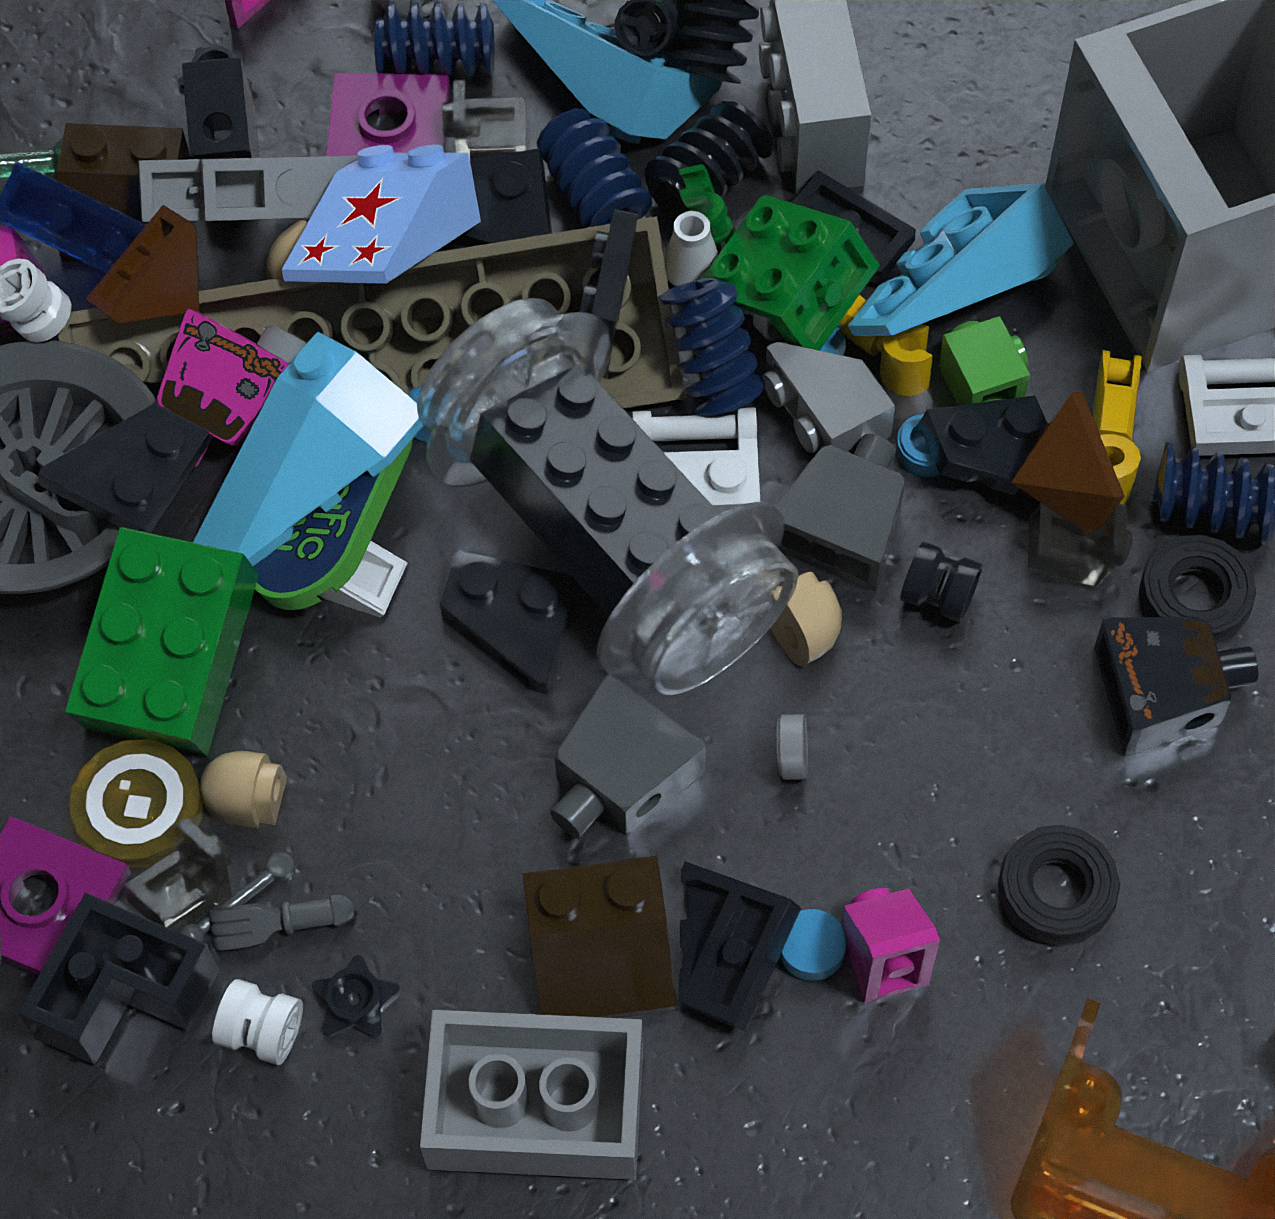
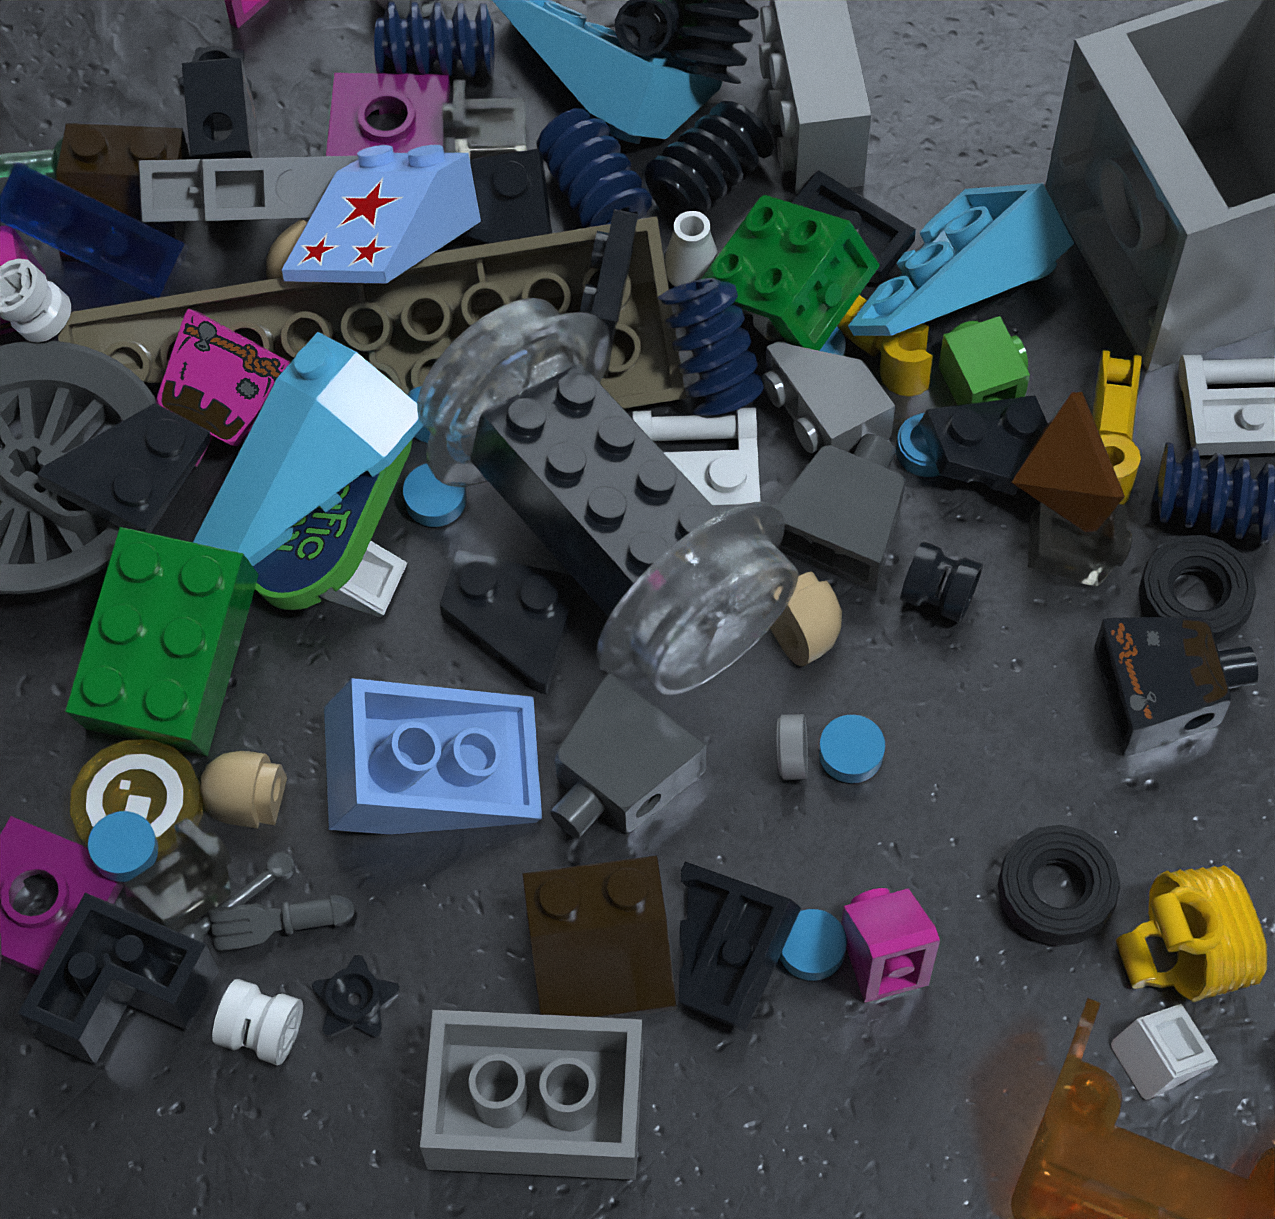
(122, 845): none -> dark azure tile
(154, 273): reddish brown slope -> none
(280, 343): light grey tile -> none
(429, 759): none -> light blue slope
(430, 500): none -> dark azure tile
(700, 197): green piece -> none
(851, 748): none -> dark azure tile
(1162, 1051): none -> white slope
(1210, 926): none -> yellow piece

